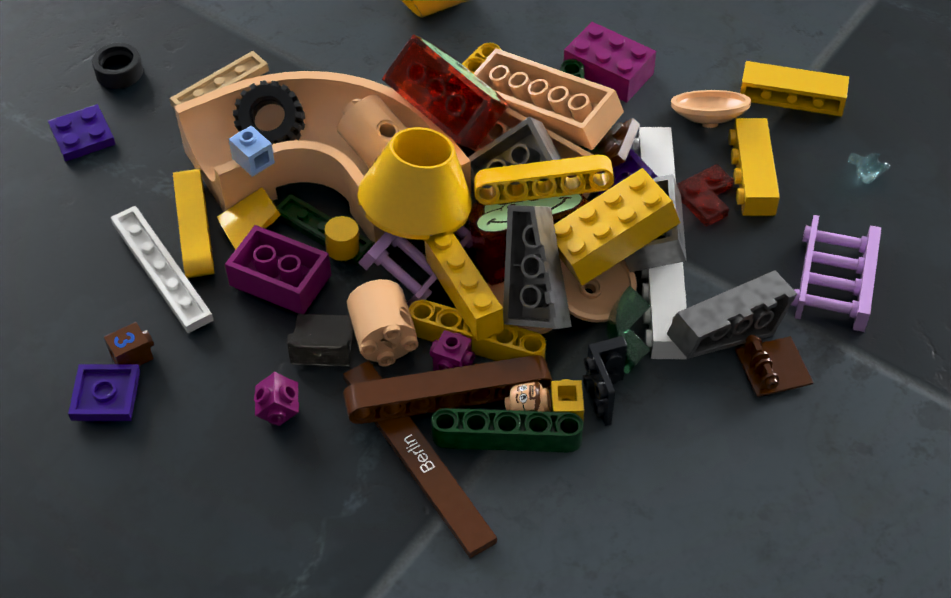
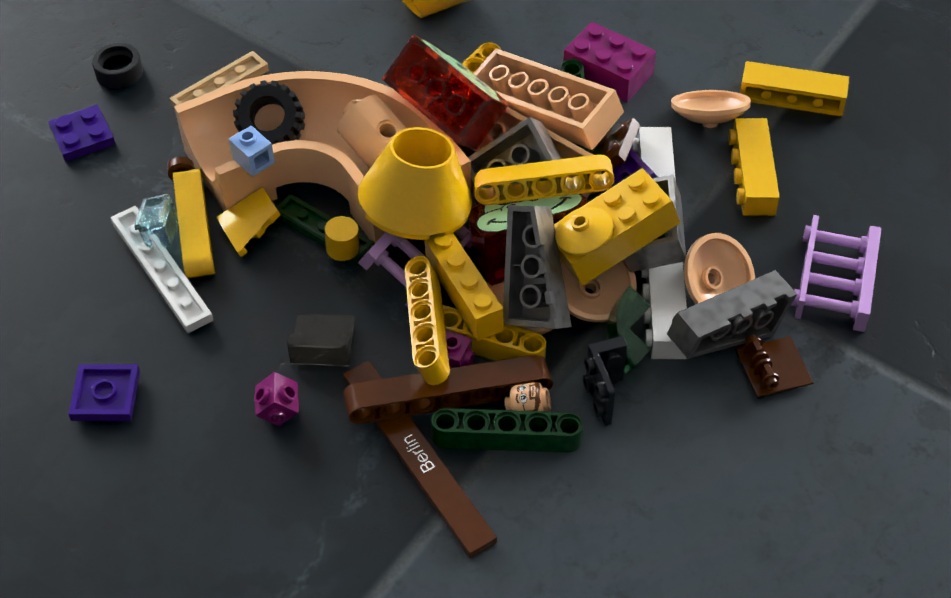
(130, 345): reddish brown brick -> none
(157, 217): none -> clear light blue hinge
(179, 164): none -> reddish brown tile
(278, 269): magenta brick -> none
(381, 321): light nougat cylinder -> none
(426, 321): none -> yellow beam
(567, 397): yellow brick -> none
(584, 231): none -> yellow dish
(701, 193): clear red plate -> none
(715, 266): none -> light nougat dish
(868, 167): clear light blue piece -> none

